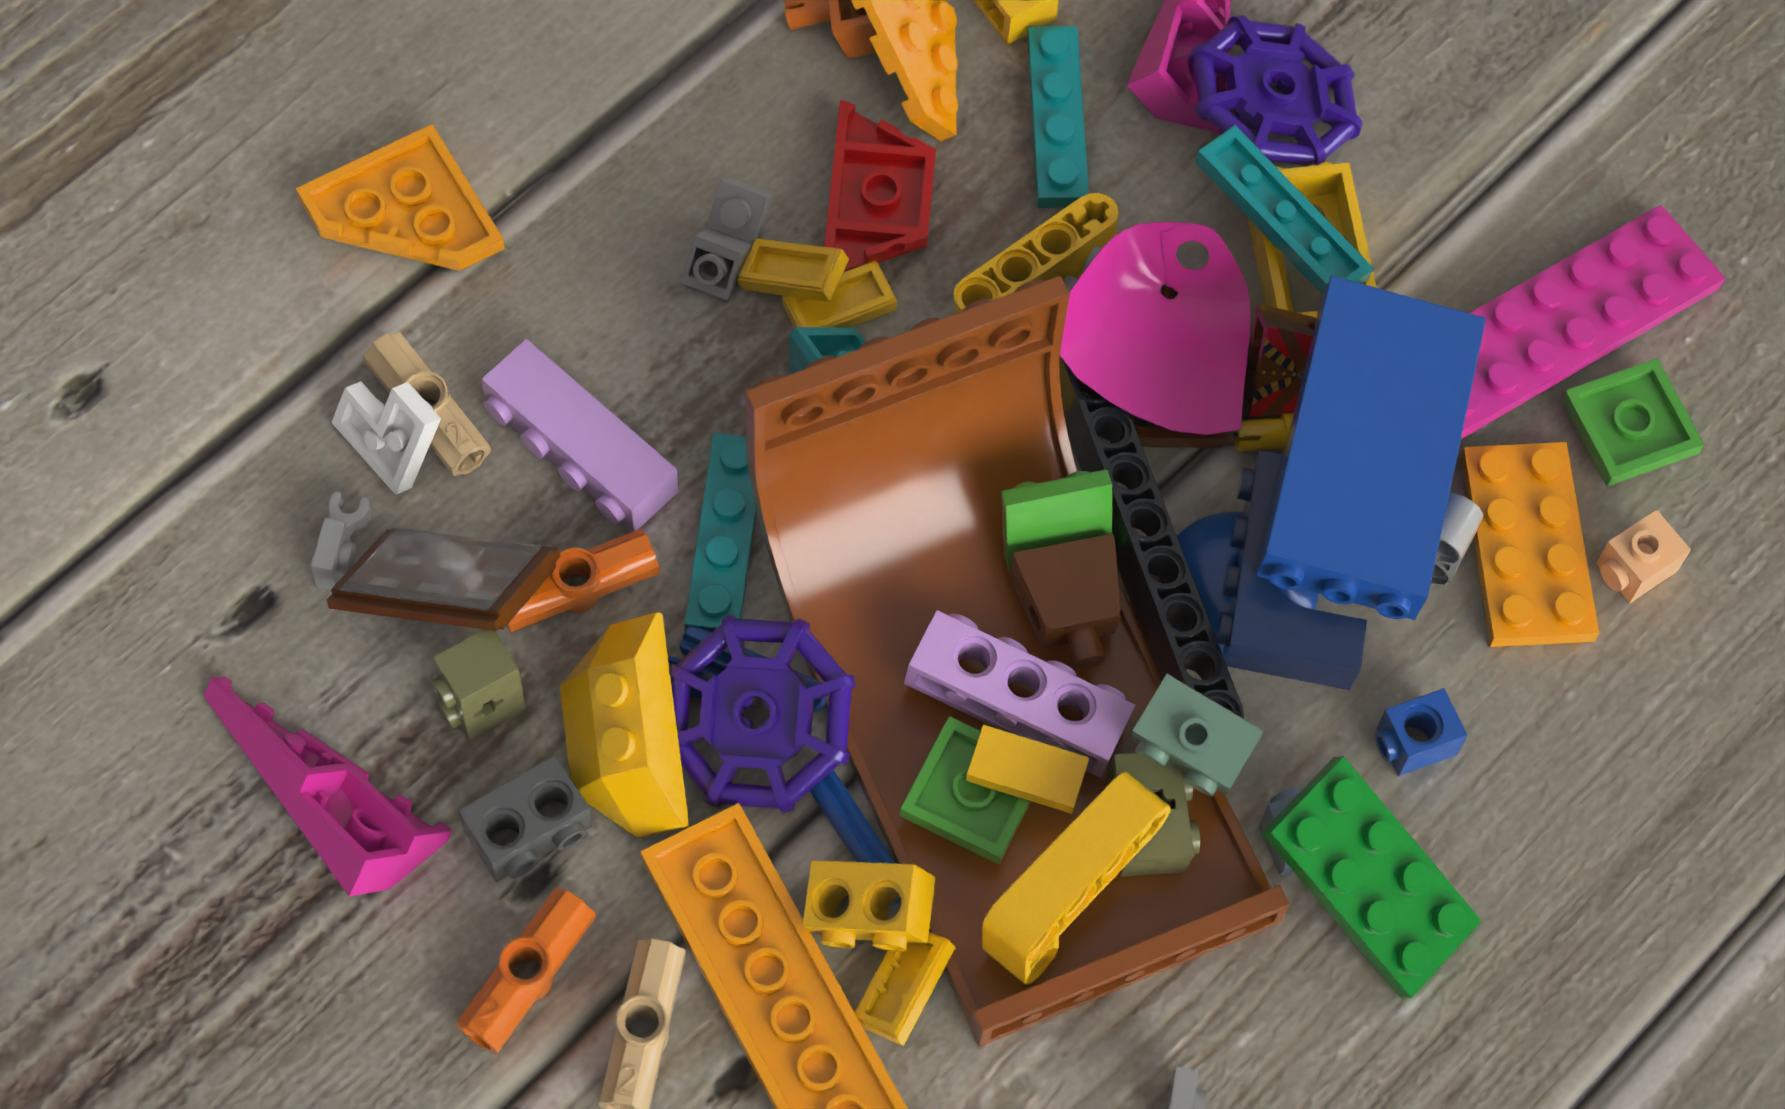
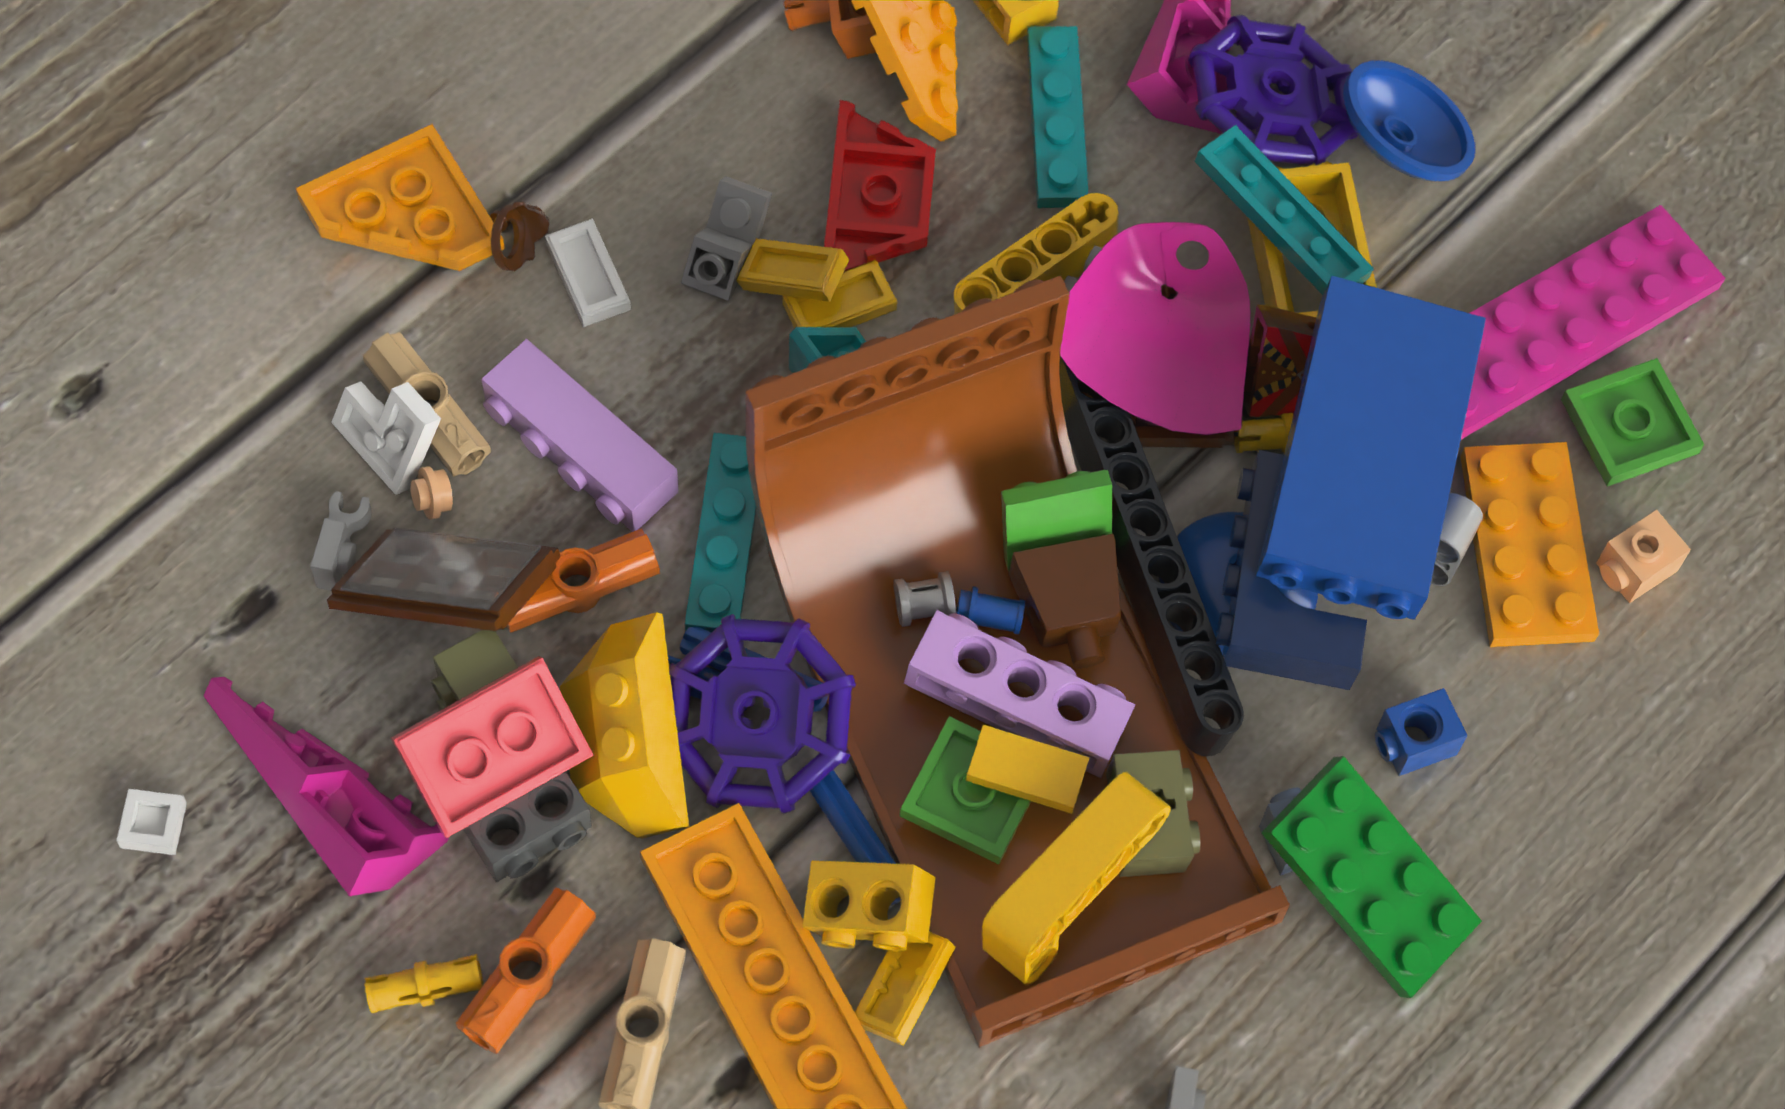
(151, 821): none -> white plate
(423, 983): none -> yellow pin
(432, 492): none -> light nougat plate
(492, 746): none -> coral tile
(529, 226): none -> reddish brown piece
(587, 272): none -> white tile
(923, 598): none -> light grey bush
(991, 610): none -> blue pin
(1195, 737): sand green brick -> none
(1408, 121): none -> blue dish

